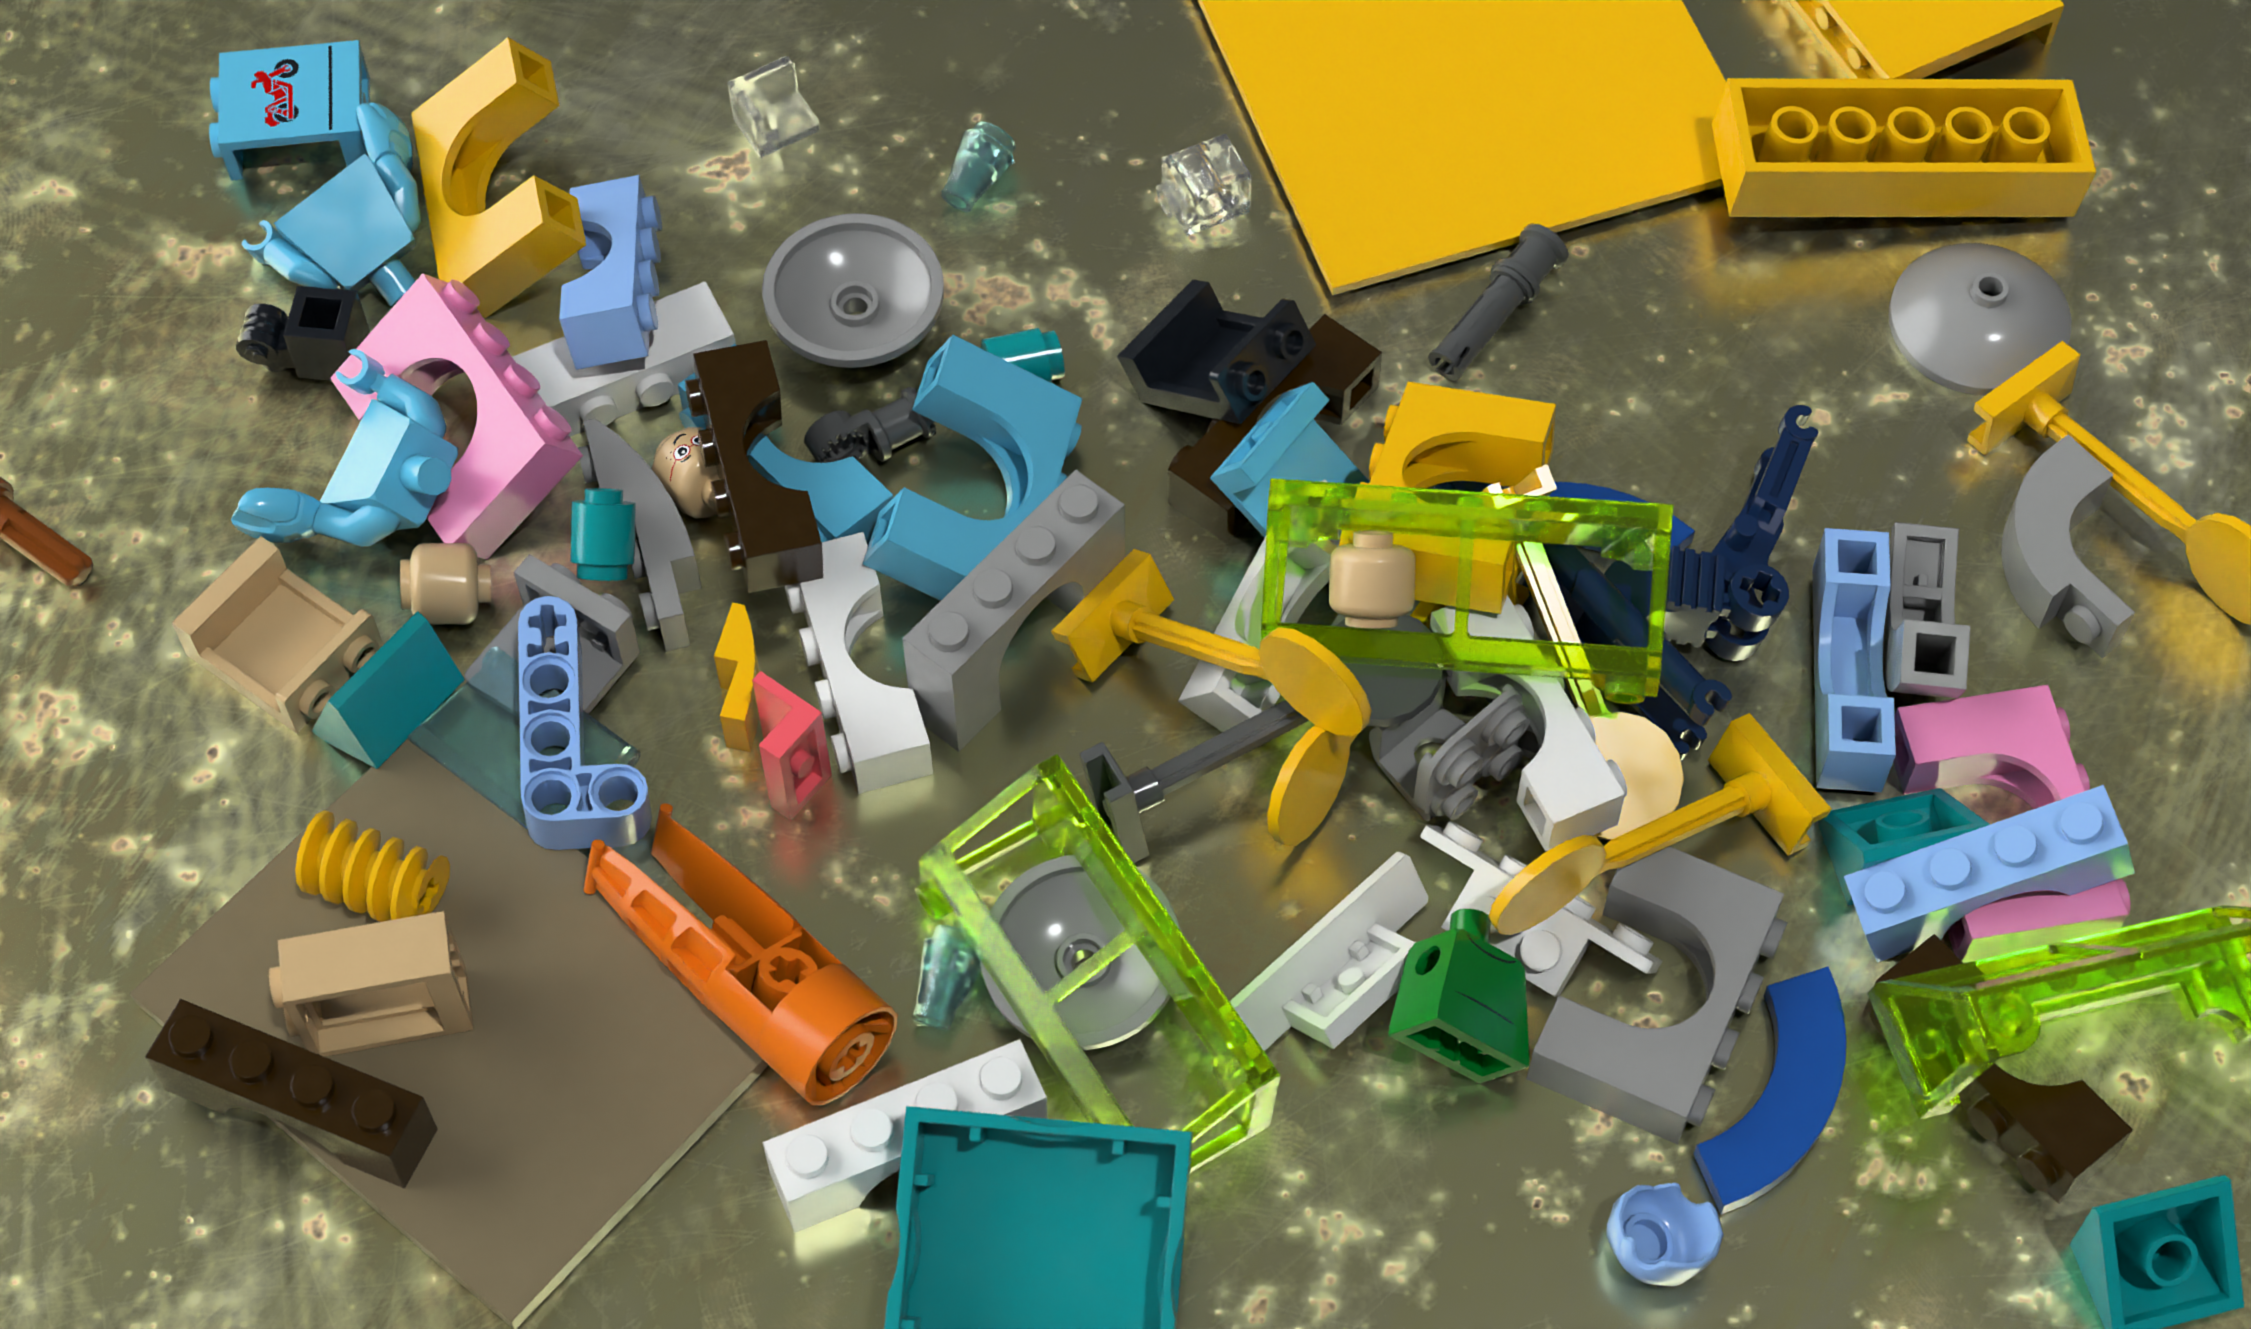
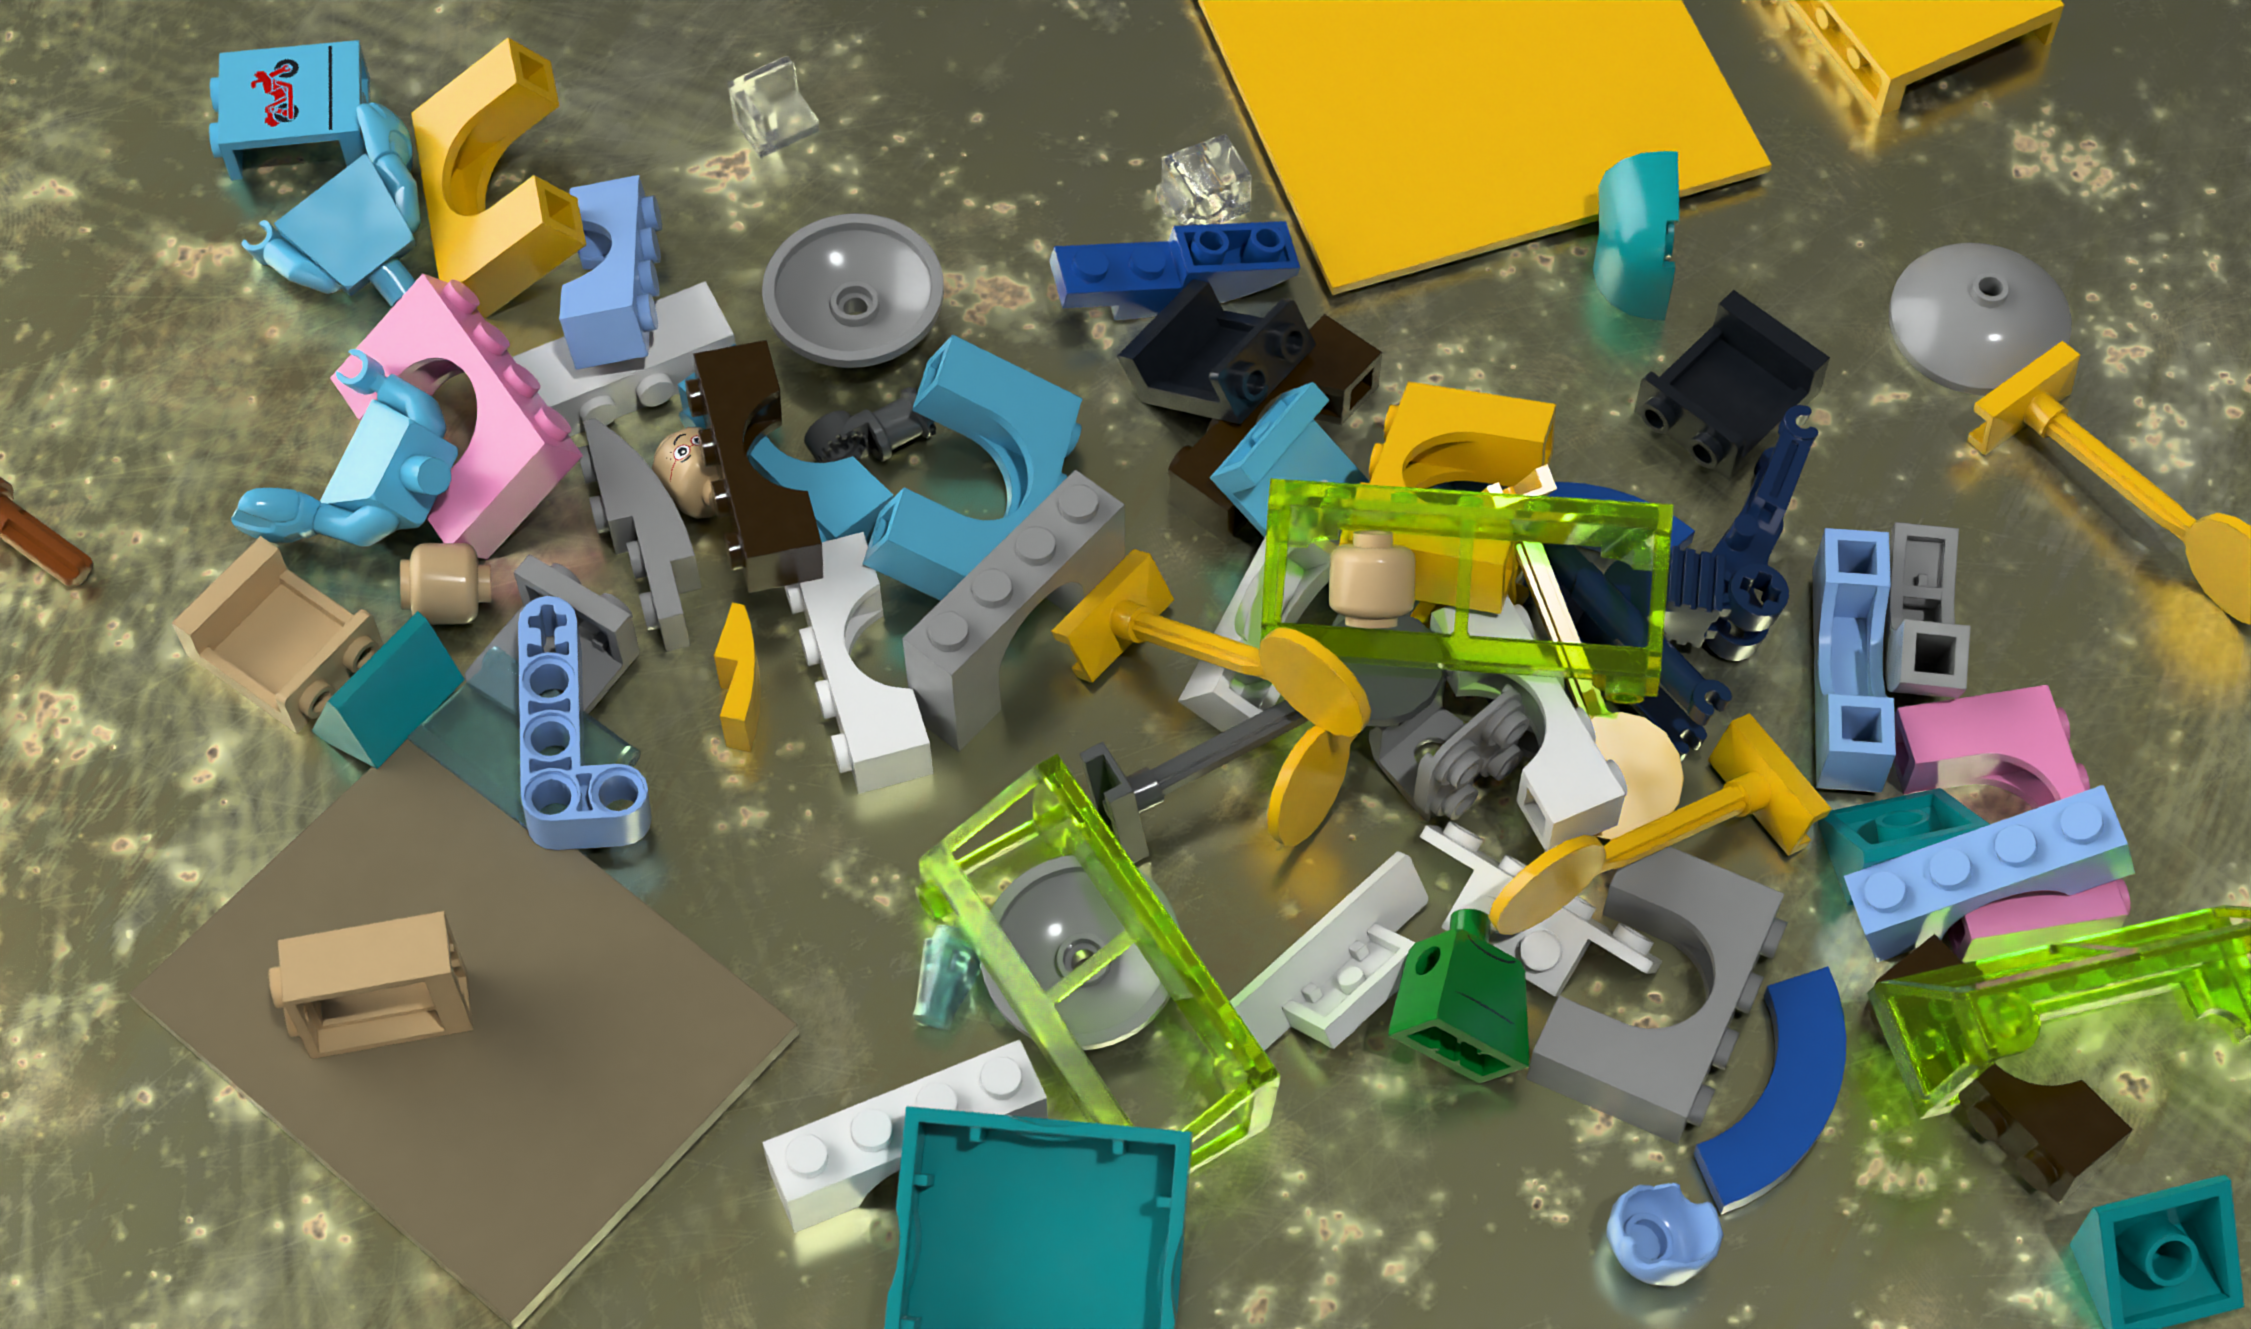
(312, 338): black brick -> none
(343, 1109): dark brown arch -> none
(363, 875): yellow piece -> none
(603, 535): teal brick -> none
(752, 966): orange piece -> none
(792, 748): coral panel -> none
(978, 164): clear light blue cone -> none
(1031, 351): teal brick -> none
(1147, 276): none -> blue slope
(1512, 284): dark grey pin -> none
(1638, 233): none -> teal brick
(1732, 387): none -> black panel
(1902, 147): yellow brick -> none
(2038, 552): light grey arch -> none

